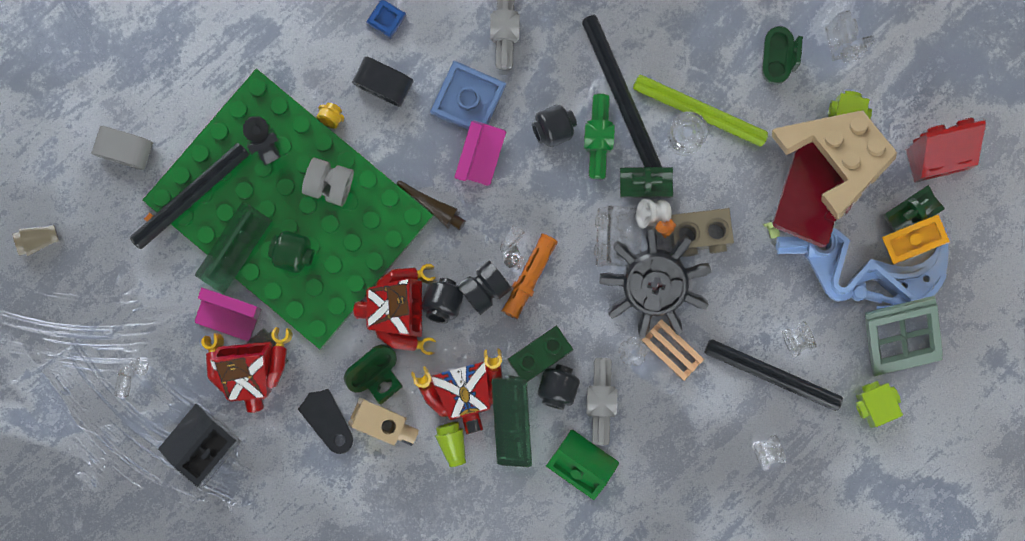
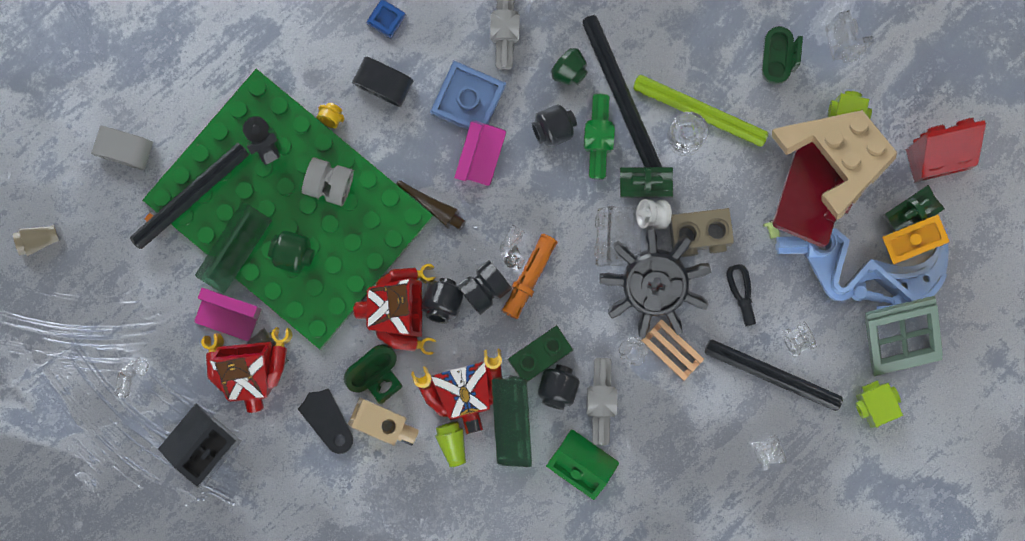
(570, 67): none -> dark green cone
(666, 228): orange piece -> none
(744, 303): none -> black piece

